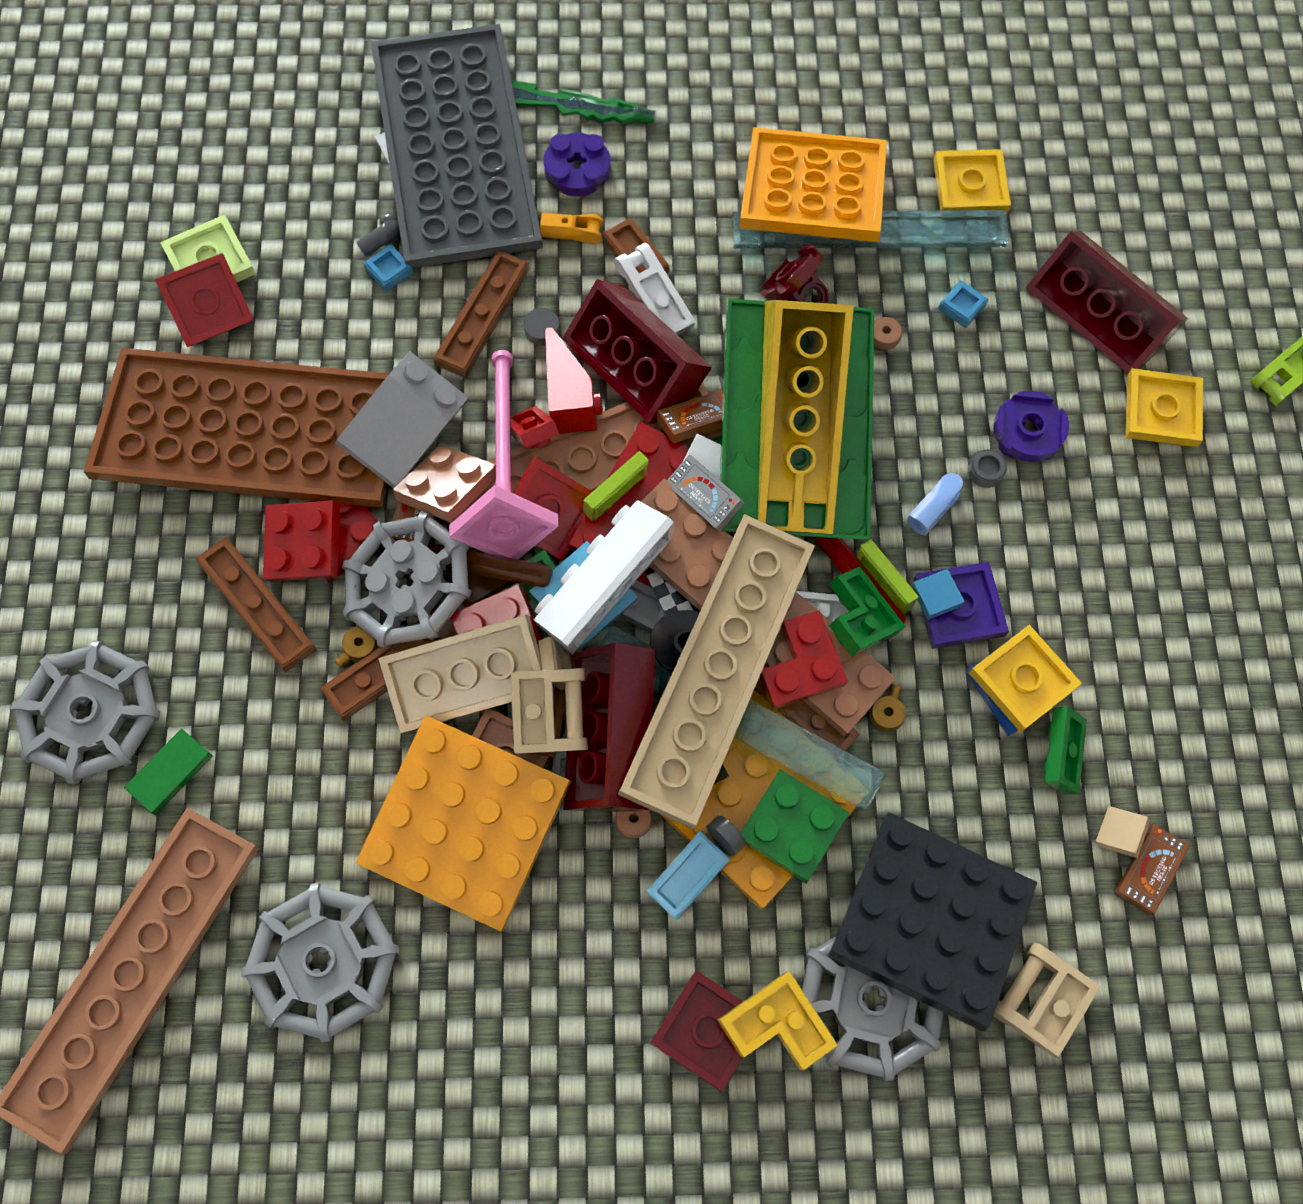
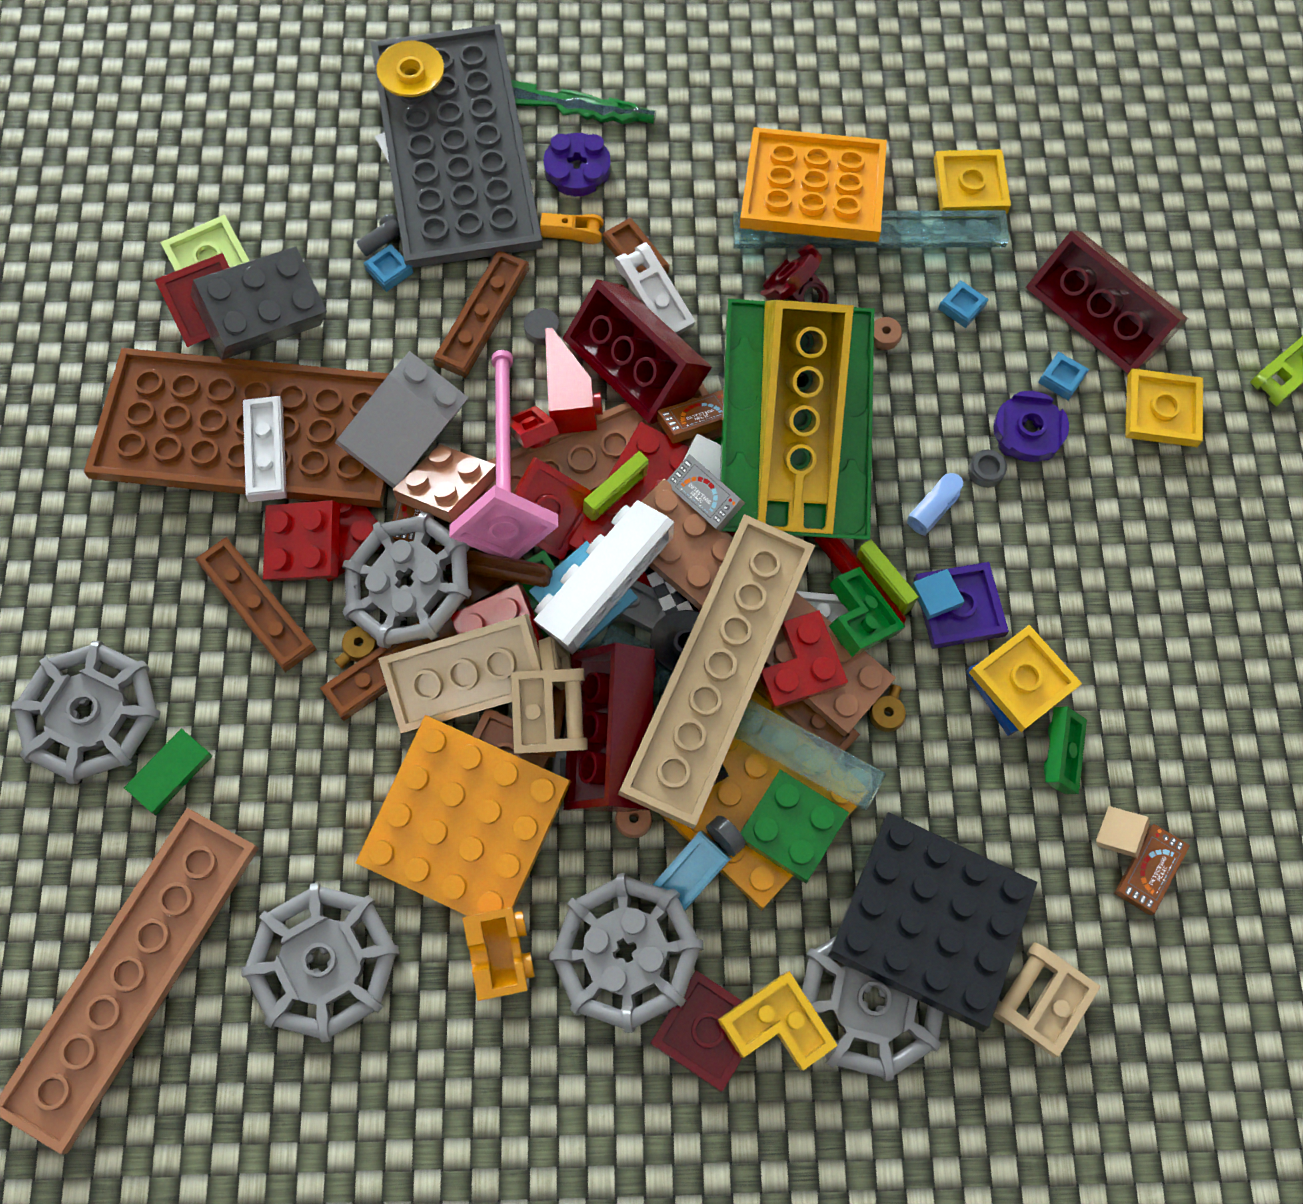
(258, 302): none -> dark grey piece
(264, 449): none -> white tile
(410, 68): none -> yellow dish
(497, 953): none -> light orange cylinder
(648, 960): none -> light grey plate
(1063, 376): none -> dark azure tile

